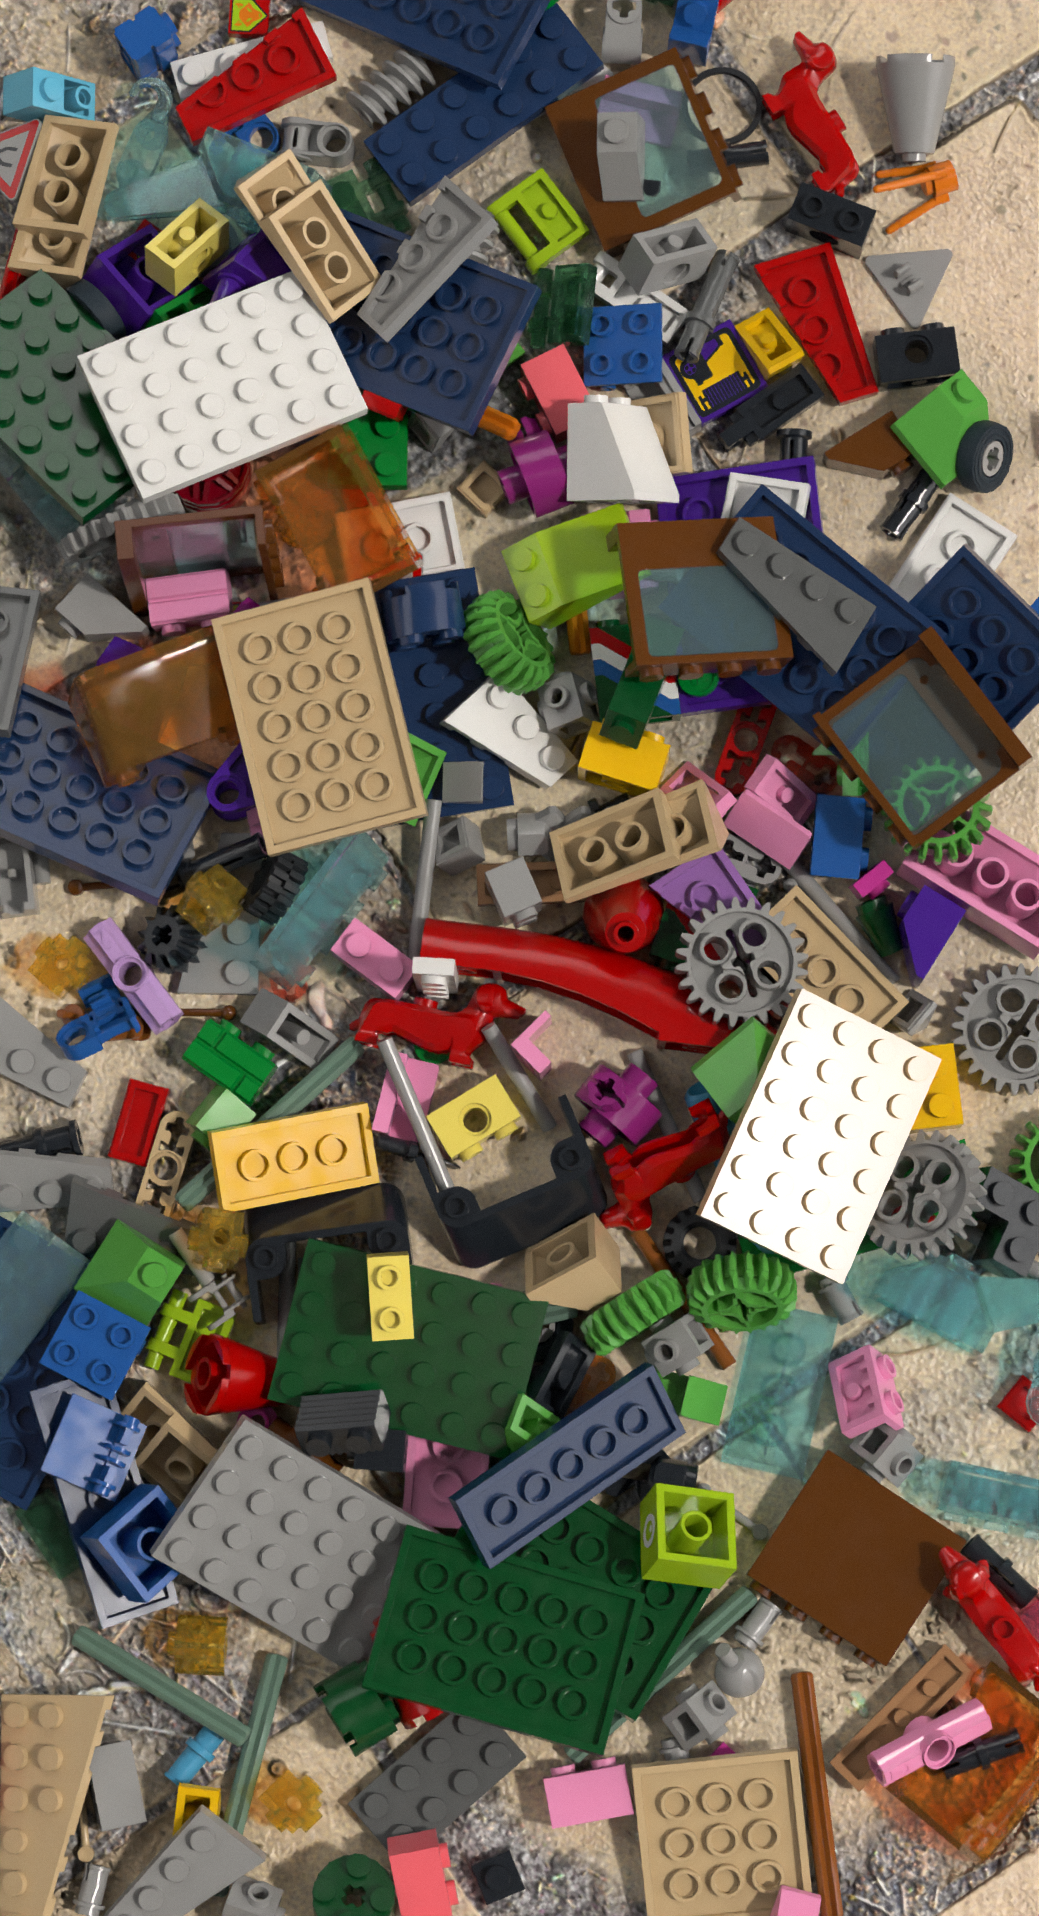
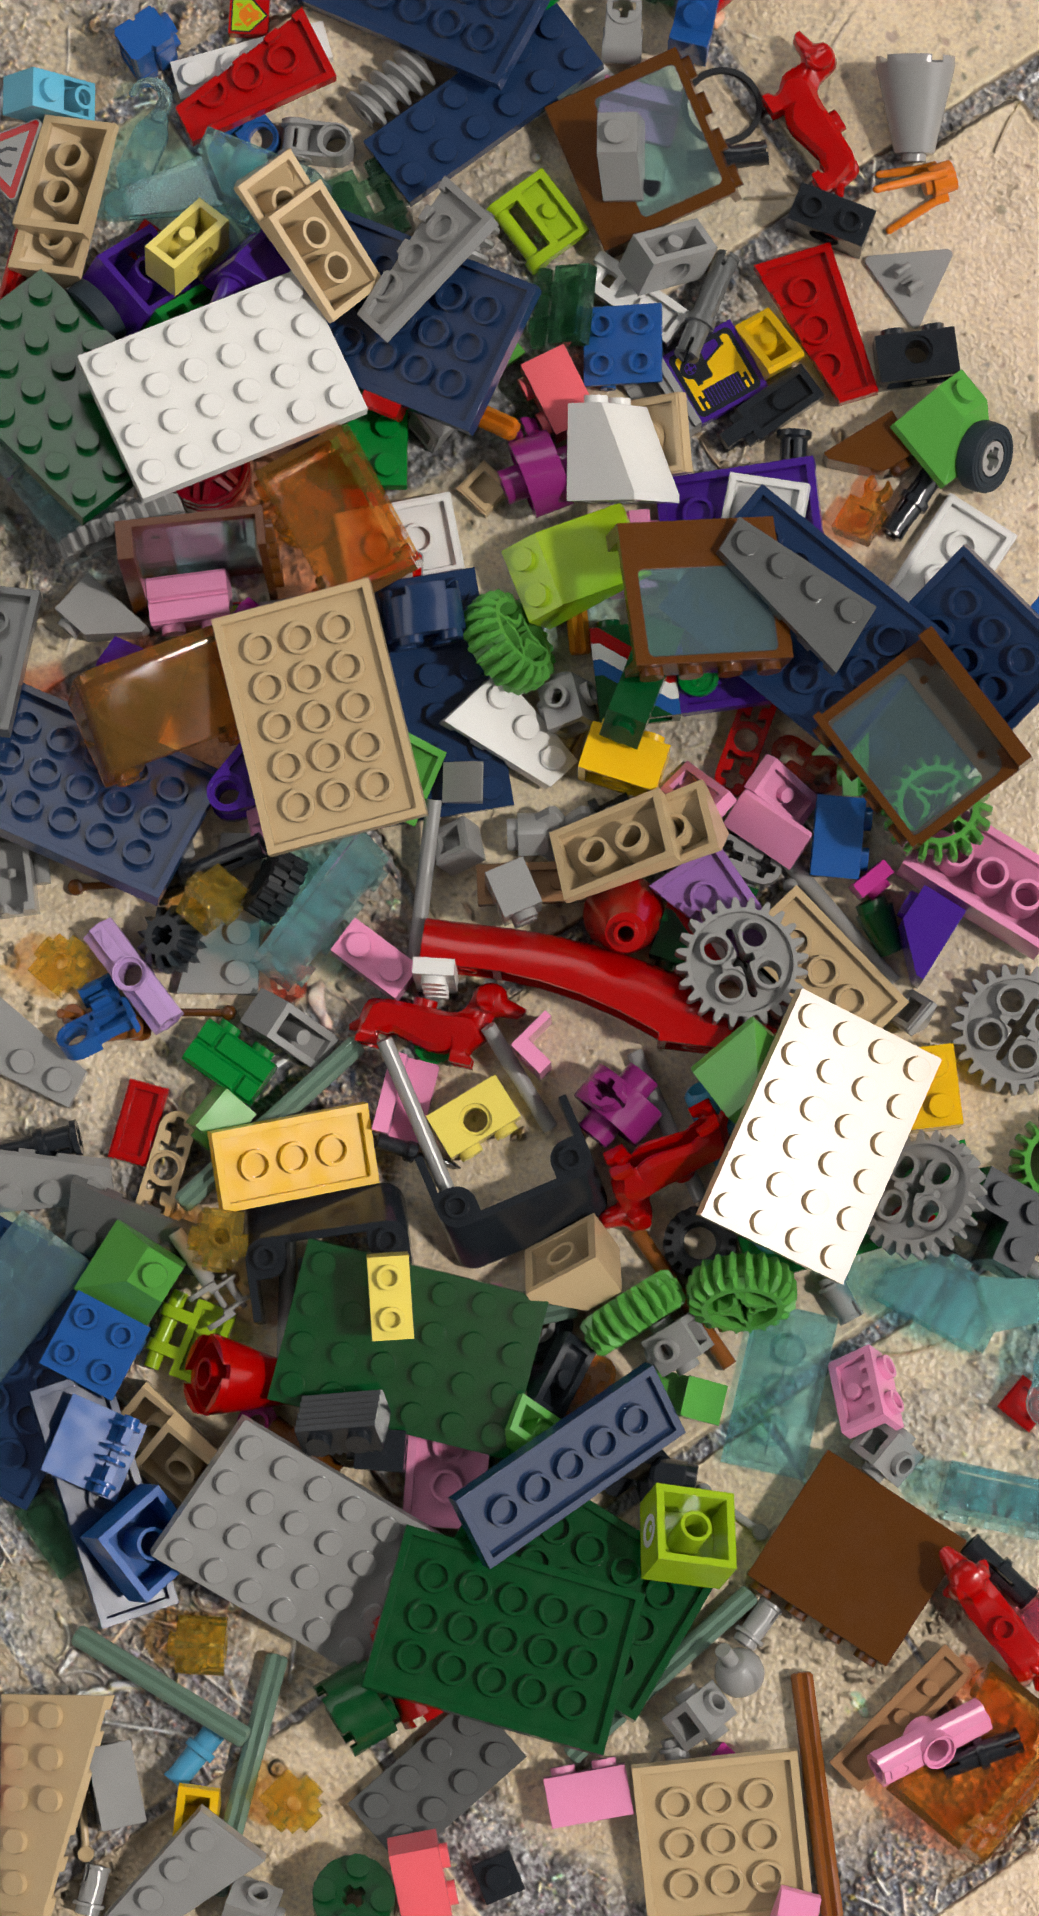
(863, 516): none -> clear orange plate

